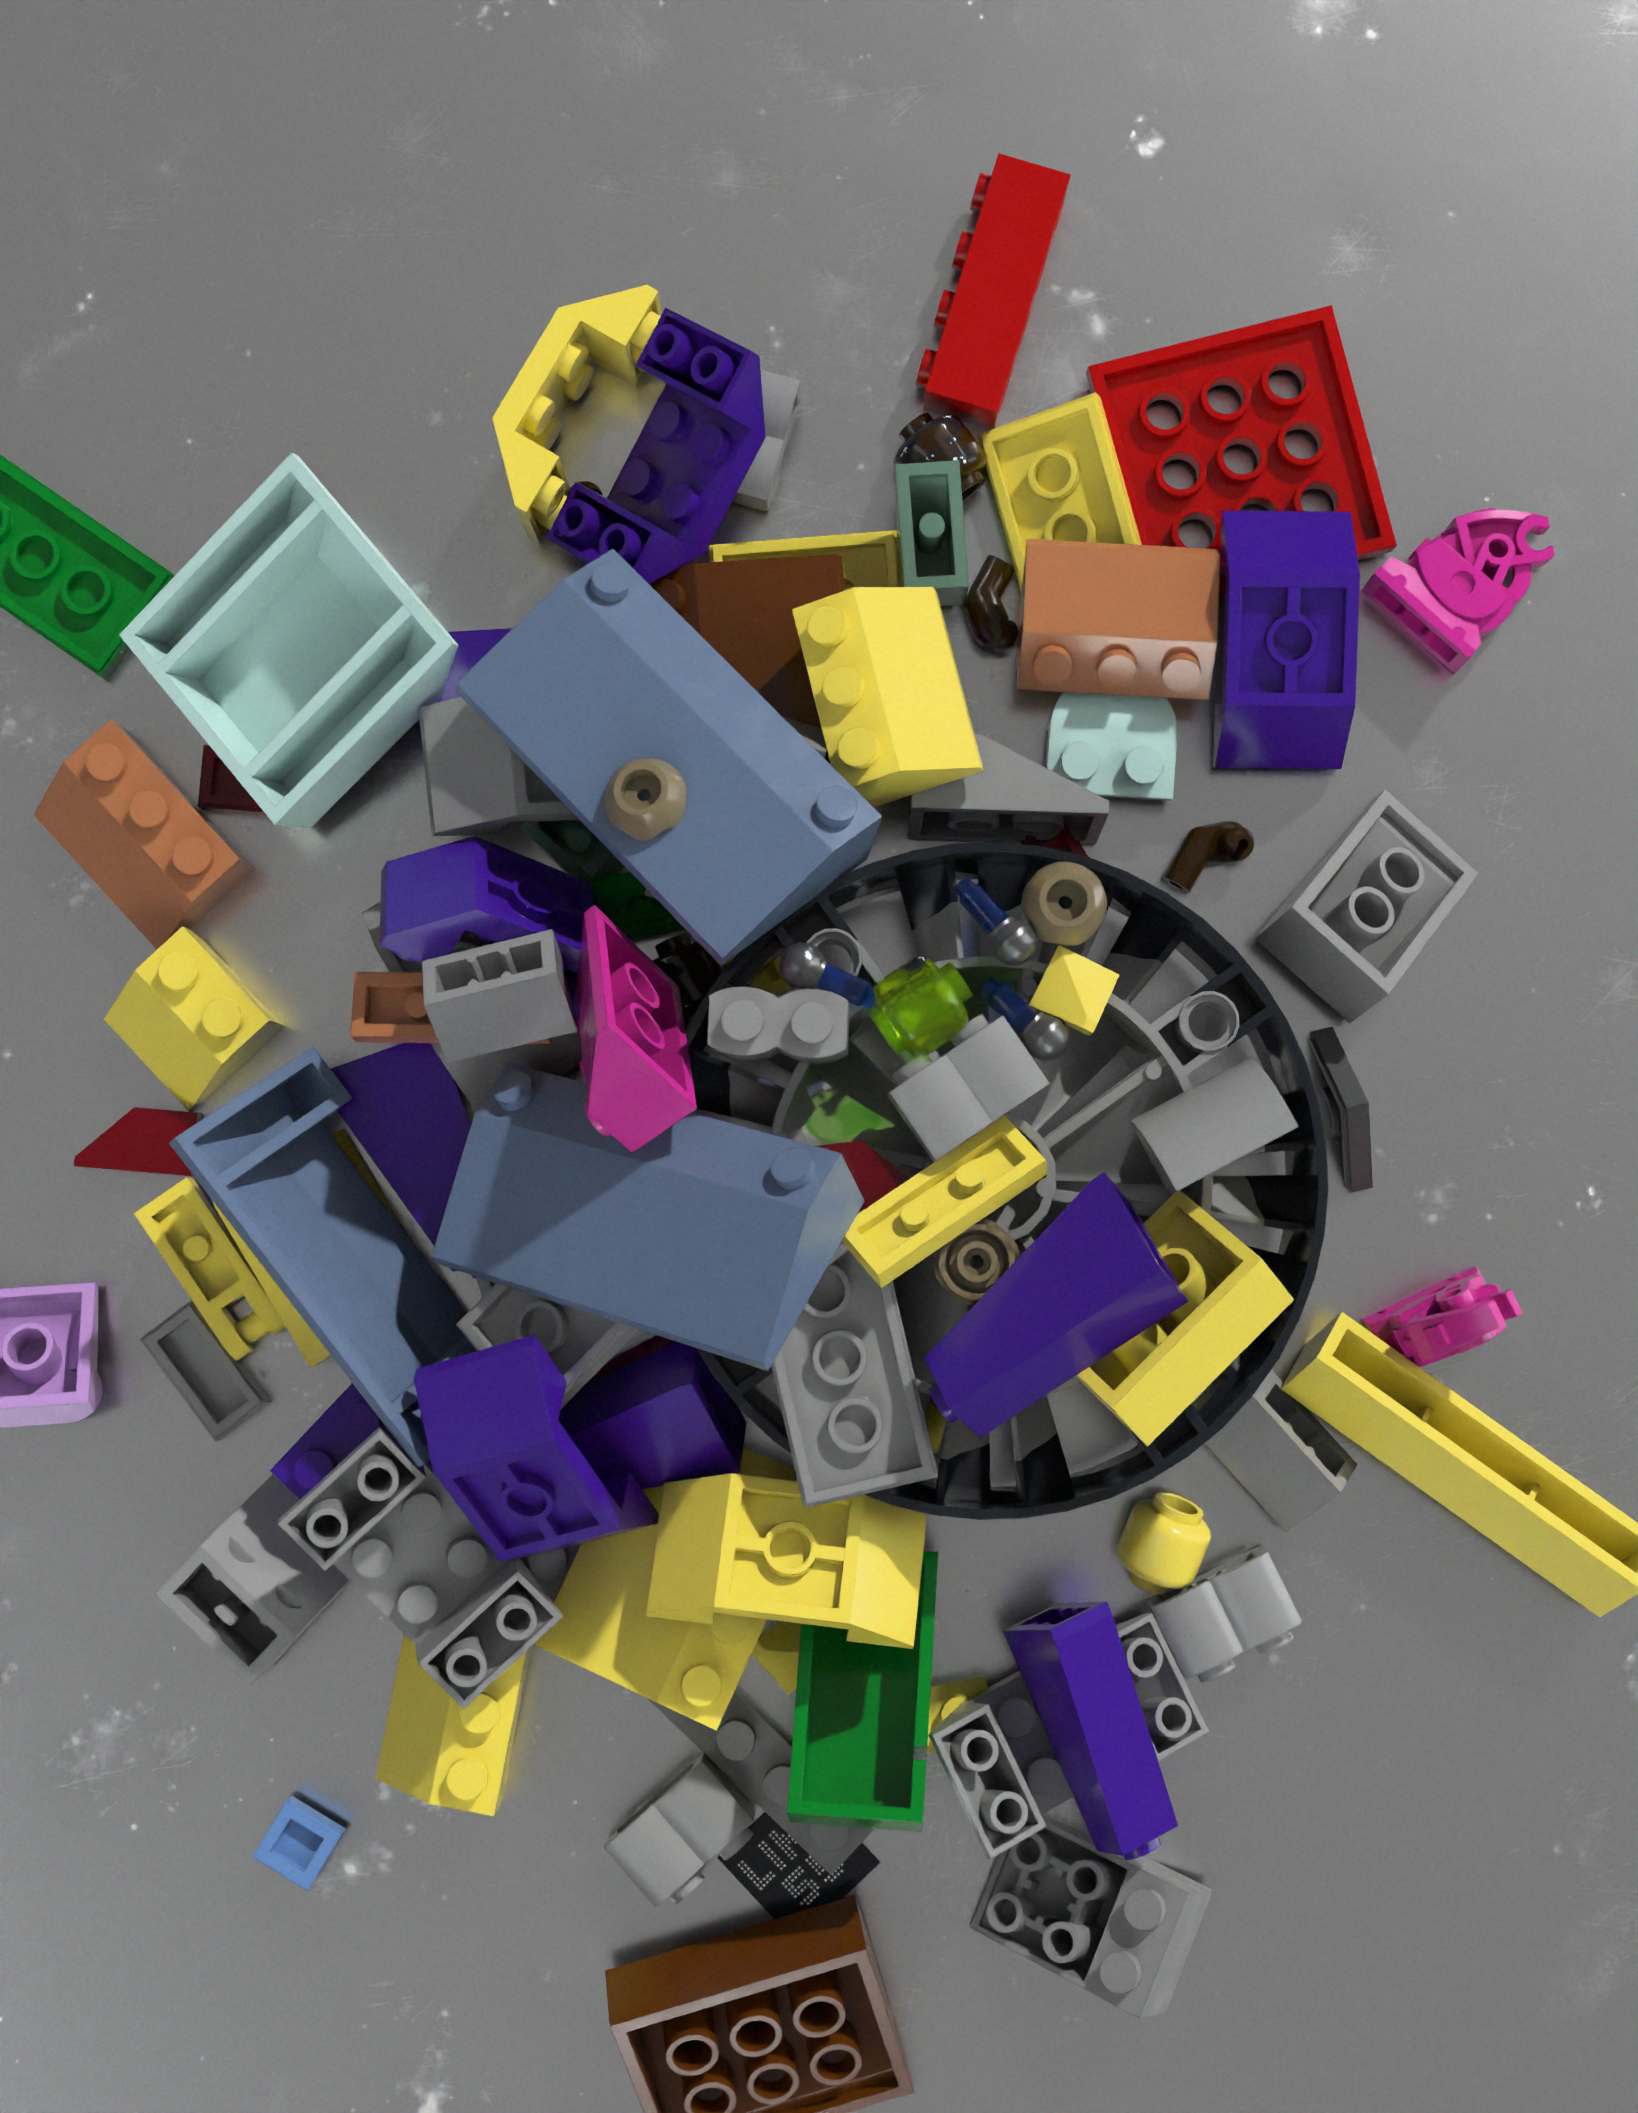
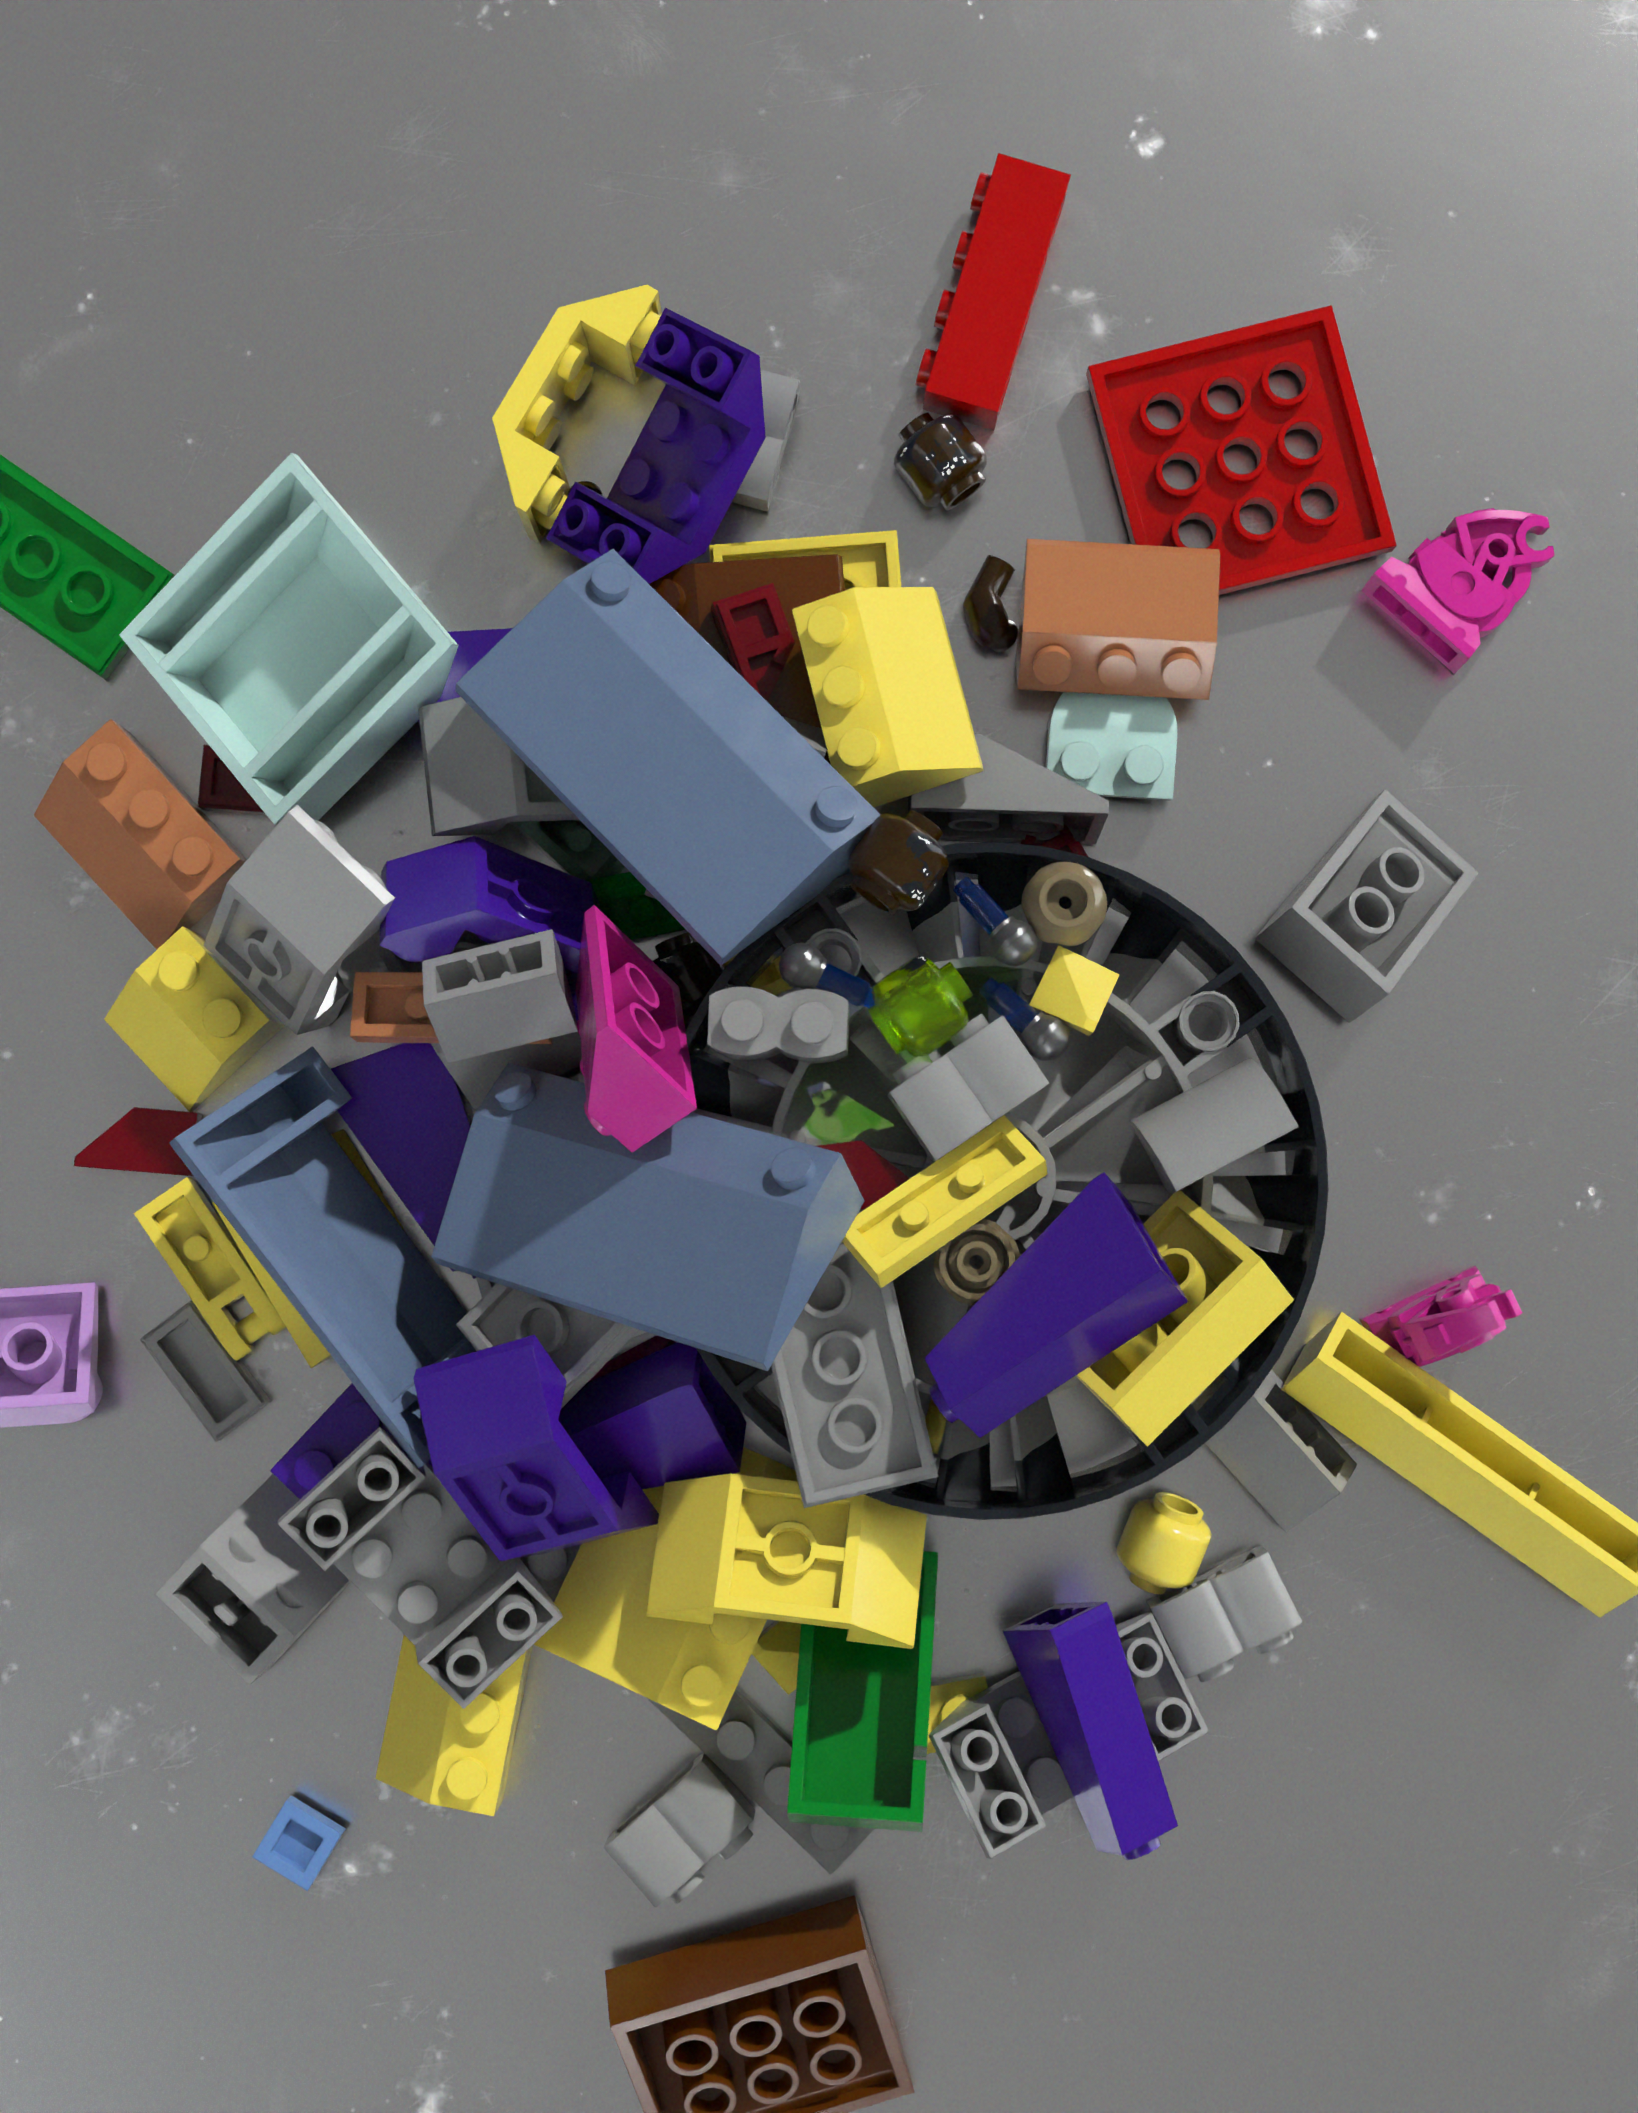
(294, 920): none -> light grey slope
(645, 818): dark tan plate -> none
(755, 636): none -> dark red tile
(789, 1878): black sticker -> none
(898, 862): none -> dark brown head
(932, 529): sand green slope -> none
(1059, 479): light yellow tile -> none
(1094, 1916): light grey slope -> none
(1208, 846): dark brown arm -> none
(1287, 639): dark purple slope -> none
(1346, 1108): dark grey tile -> none

